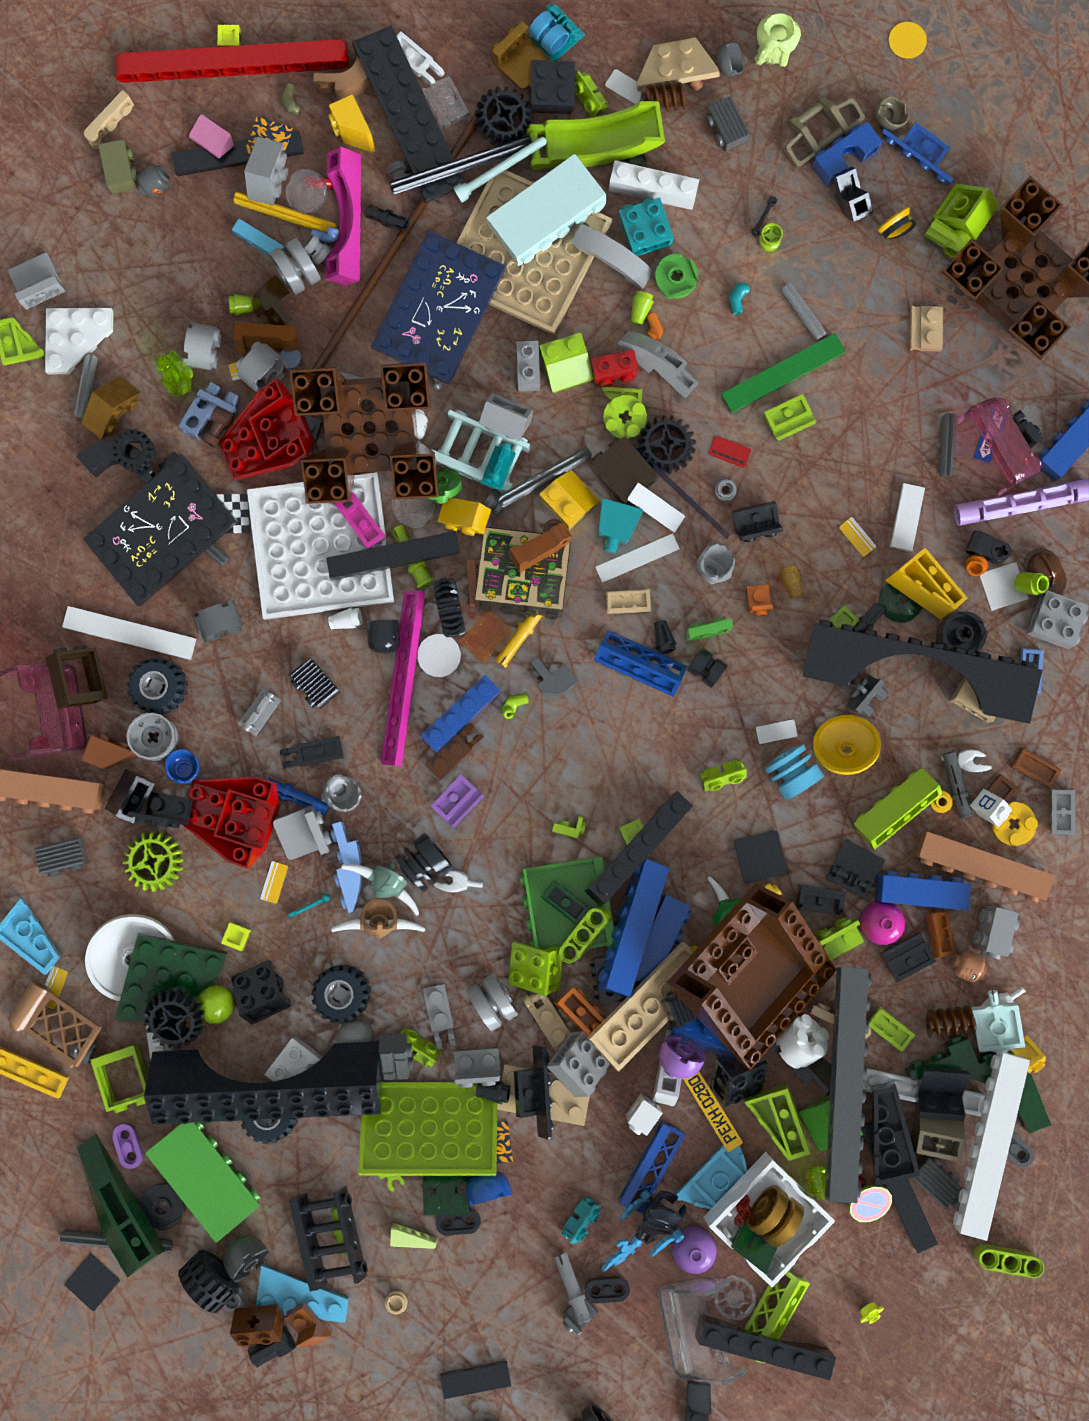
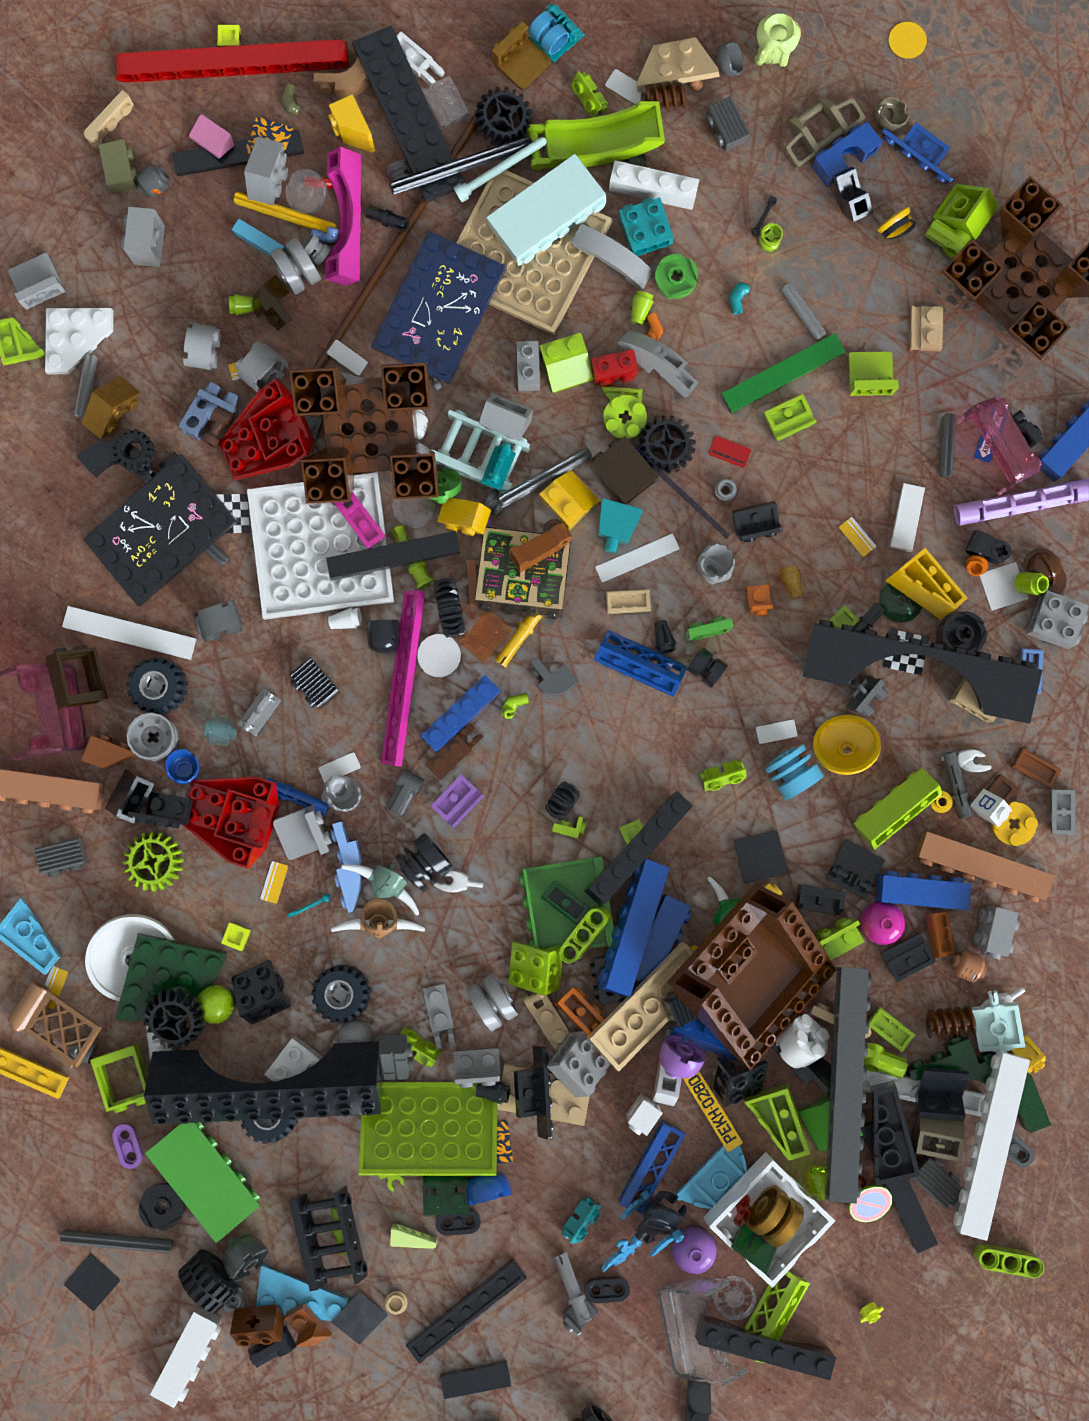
(117, 1210): dark green wedge -> none
(143, 236): none -> light grey brick
(176, 375): clear neon green plate -> none
(186, 1356): none -> white brick
(220, 731): none -> clear light blue head
(274, 335): dark orange leg -> none
(293, 358): sand blue tile -> none
(314, 752): black hinge -> none
(339, 767): none -> white sticker
(347, 357): none -> white sticker
(359, 1318): none -> black sticker
(407, 788): none -> dark grey piece
(466, 1311): none -> black tile
(551, 86): black brick -> none
(562, 800): none -> black gear
(656, 507): white sticker -> none
(871, 374): none -> lime bracket
(885, 1062): none -> lime piece
(906, 662): none -> sticker

